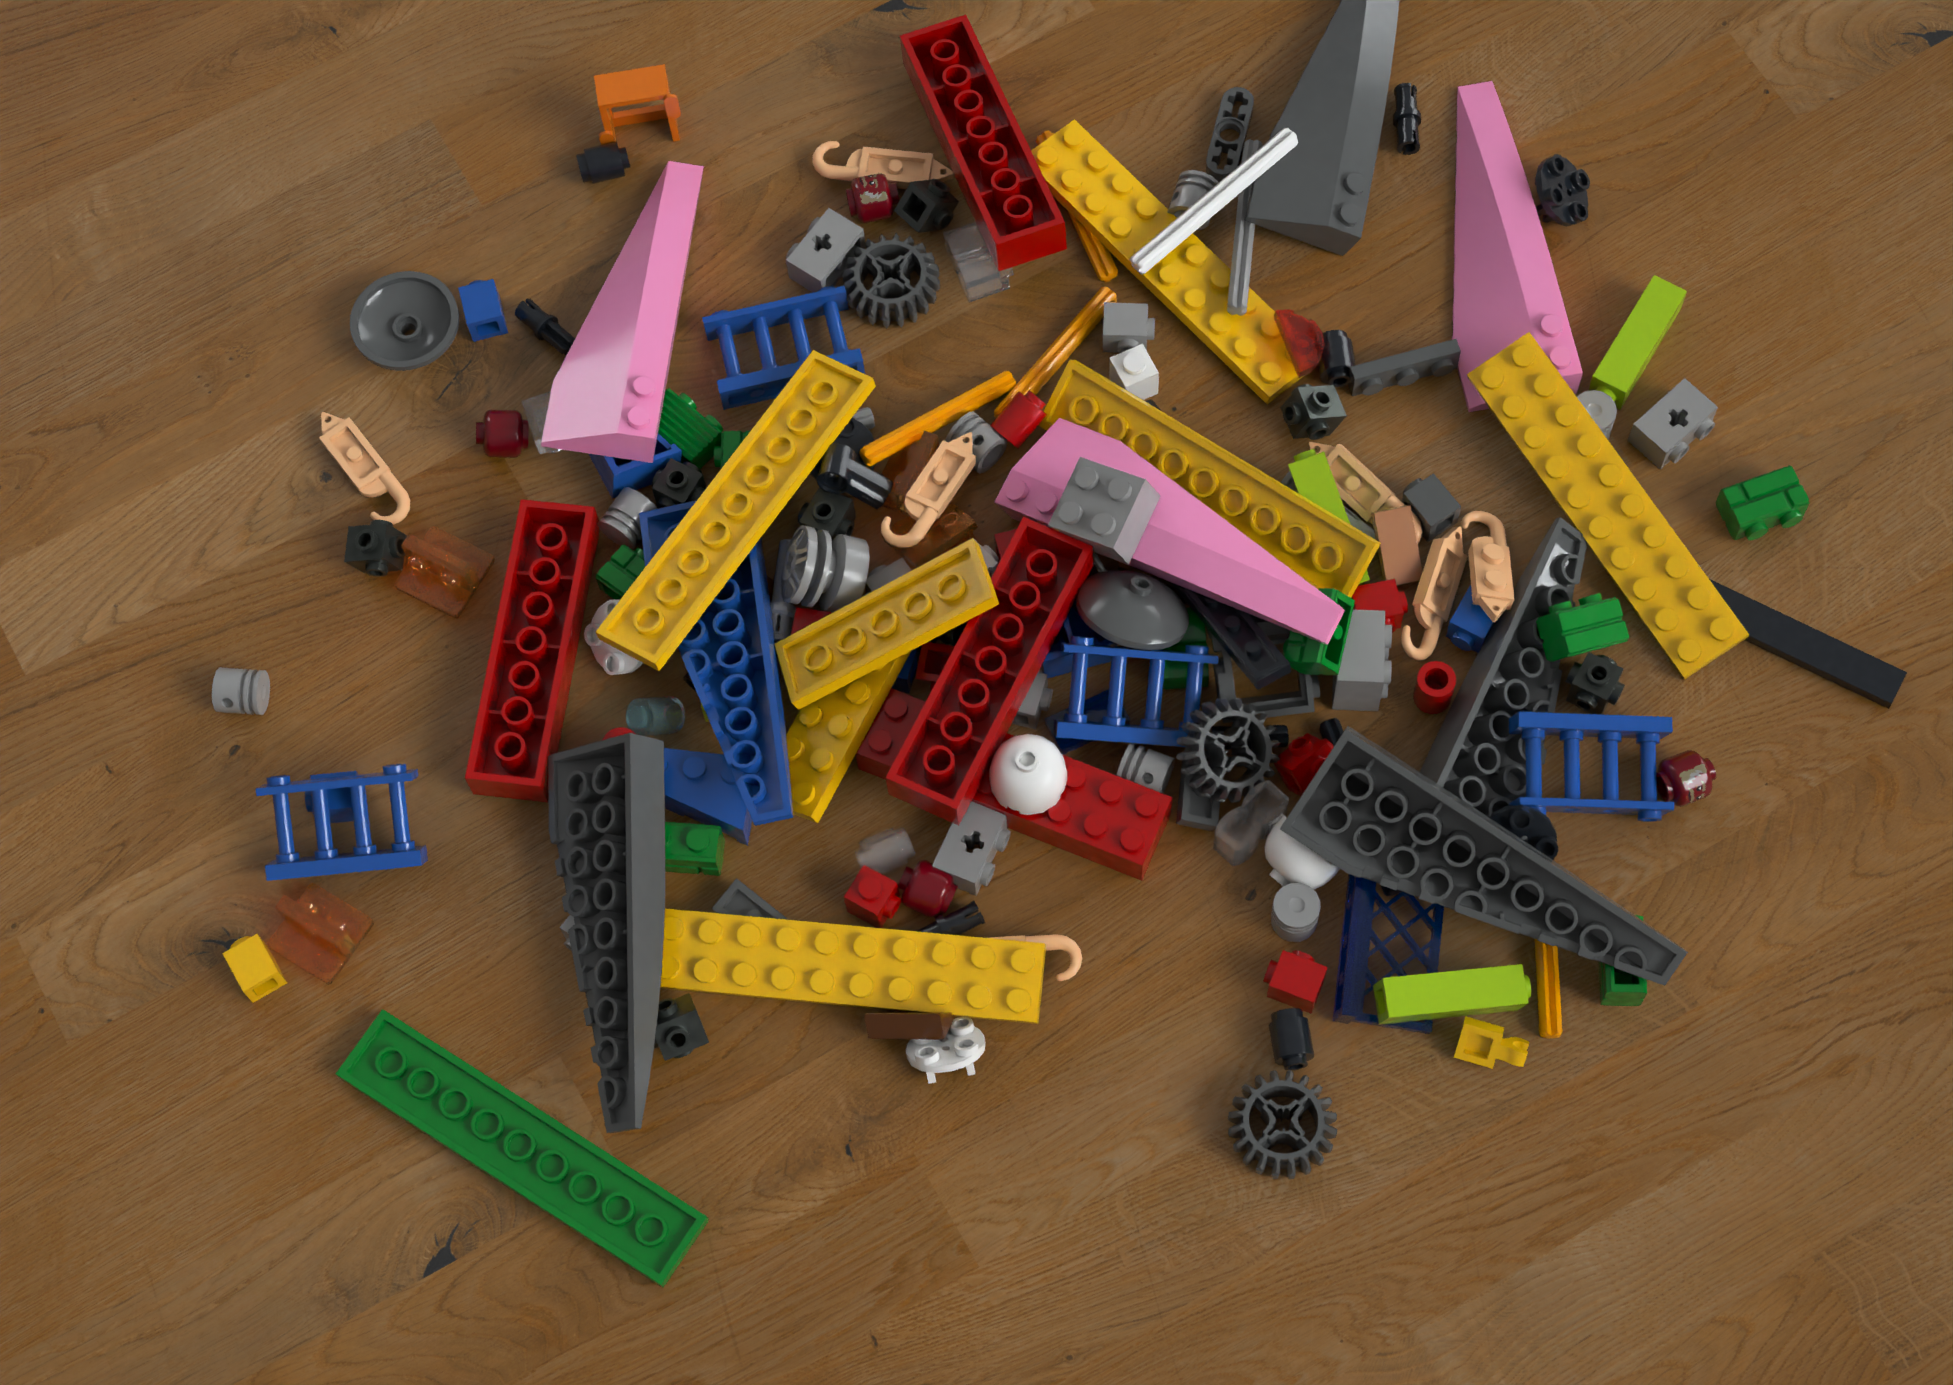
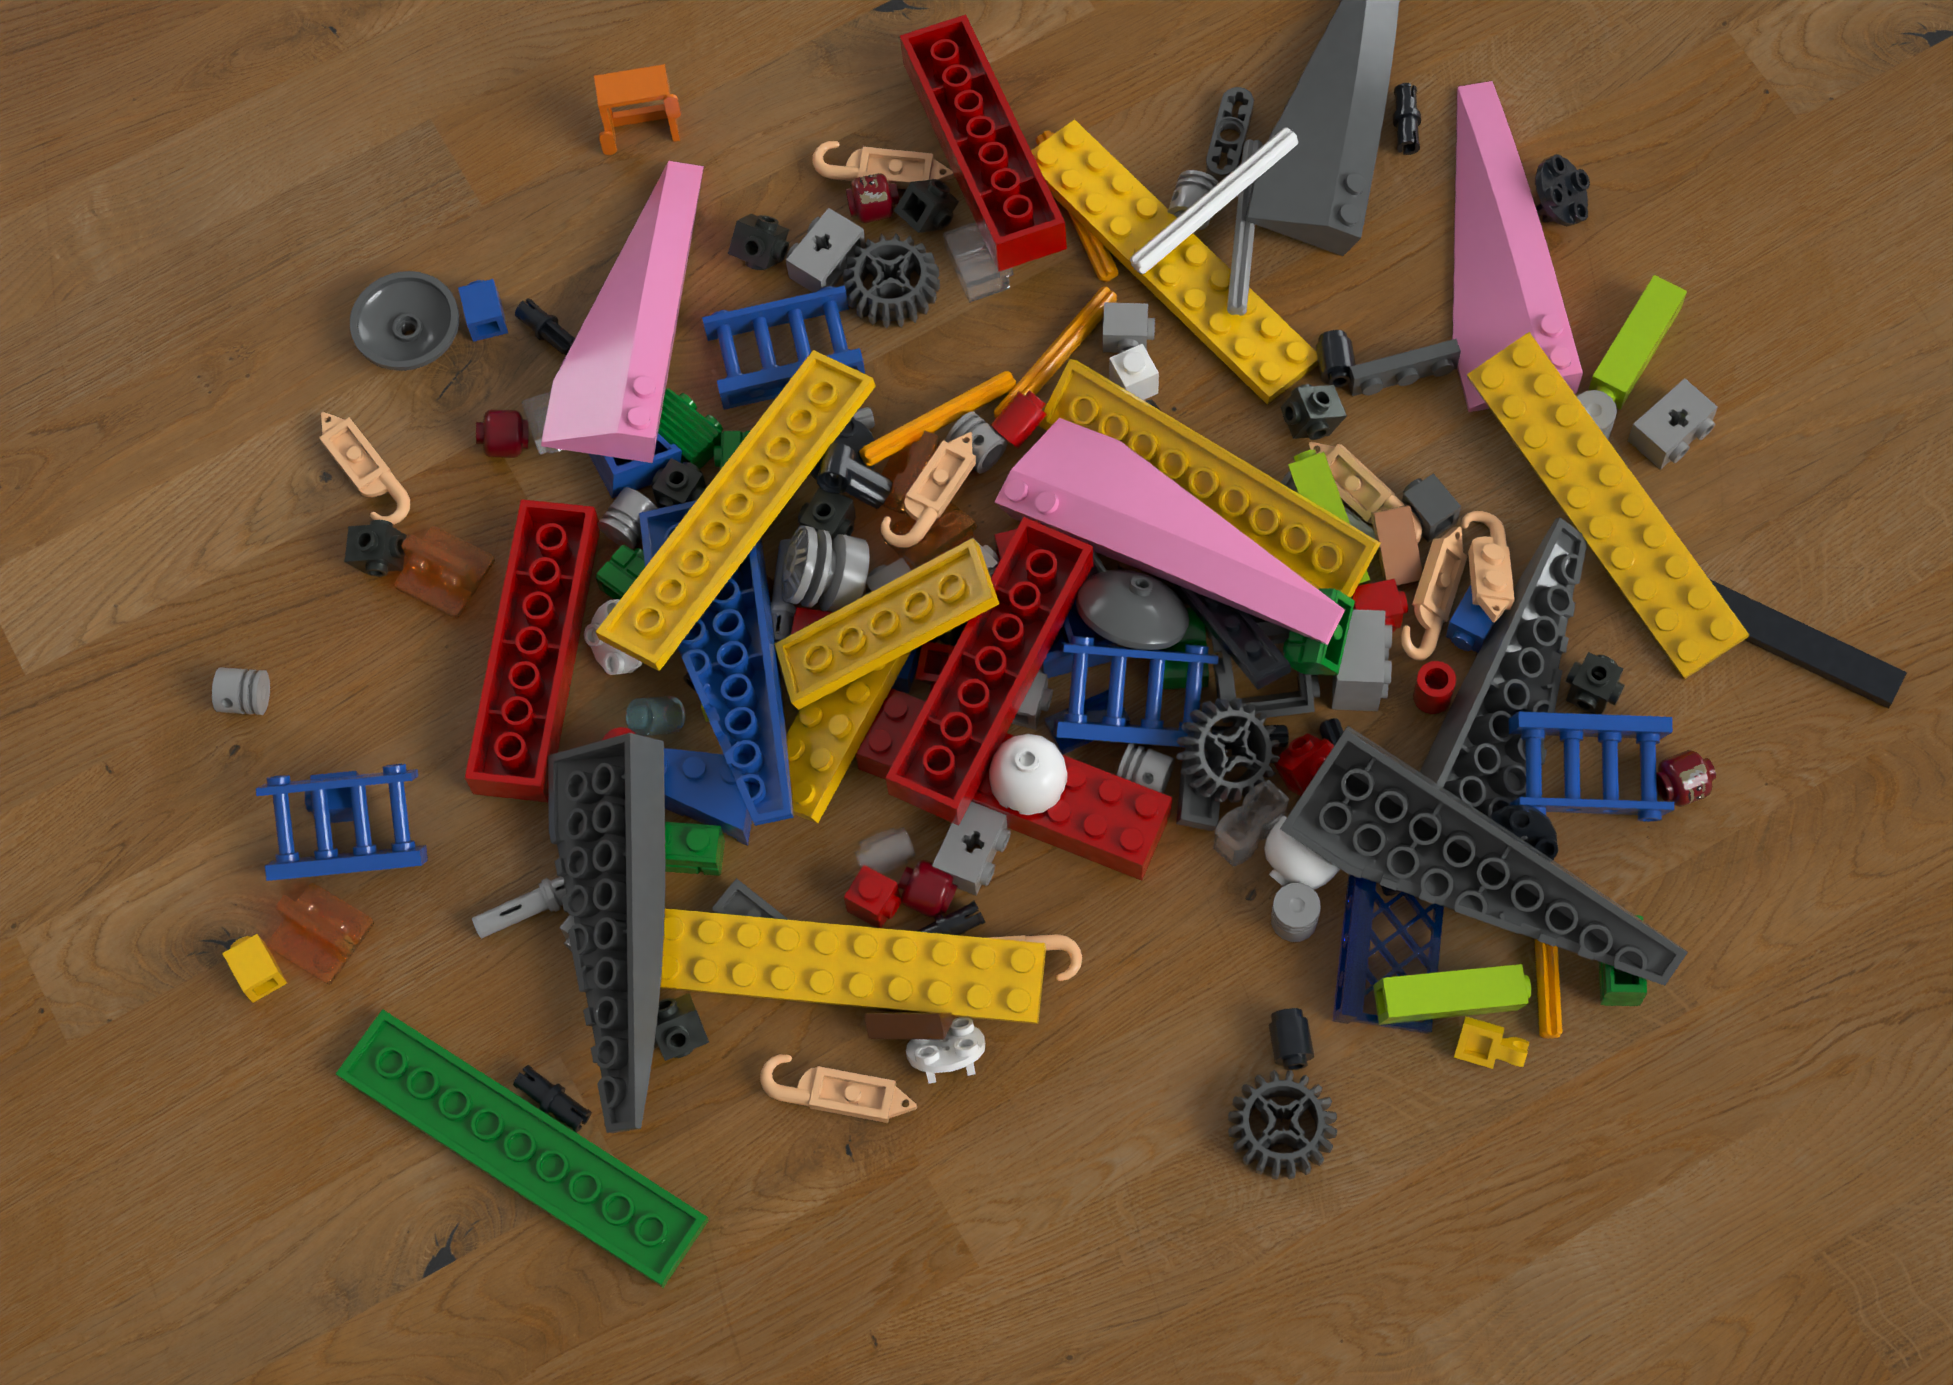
(545, 897): none -> light grey pin
(552, 1098): none -> black pin
(603, 162): black brick -> none
(759, 241): none -> pearl dark grey brick
(839, 1092): none -> light nougat plate
(1105, 509): light grey brick -> none
(1295, 980): red brick -> none
(1302, 340): clear red plate -> none
(1582, 628): green brick -> none
(1762, 504): green brick -> none

